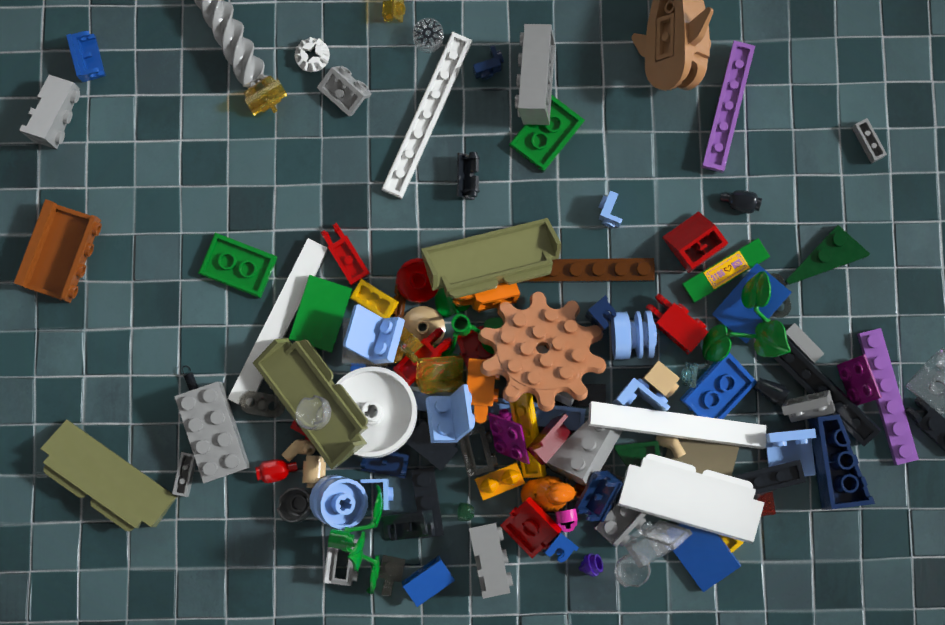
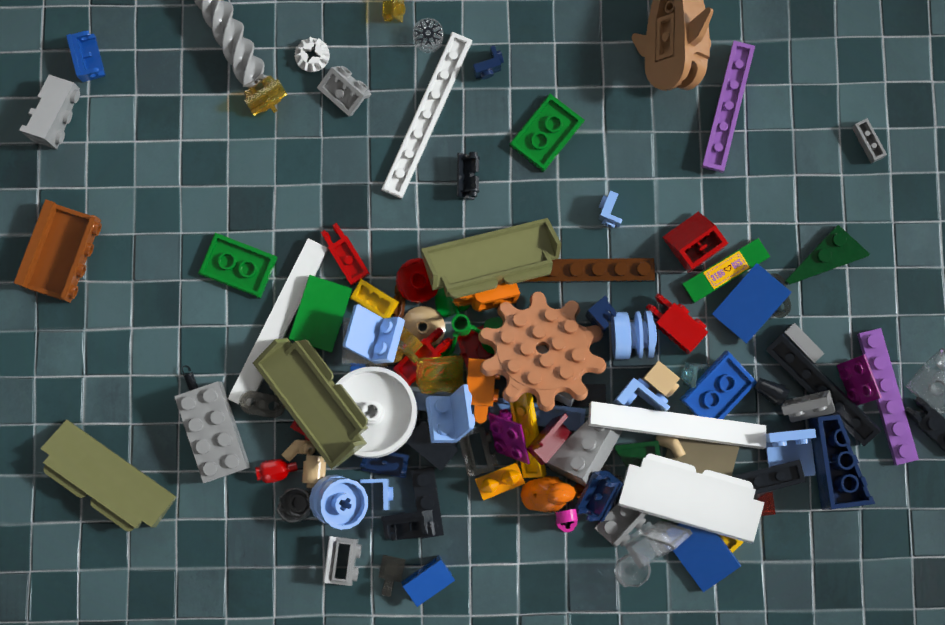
(184, 475): light grey piece -> none
(313, 413): clear hair -> none
(344, 540): green plant -> none
(464, 512): clear green hinge -> none
(490, 560): light grey wedge -> none
(531, 527): red plate -> none
(536, 74): light grey brick -> none
(563, 545): blue hinge -> none
(591, 565): dark purple plate -> none
(742, 201): black plant -> none
(769, 336): green plant -> none

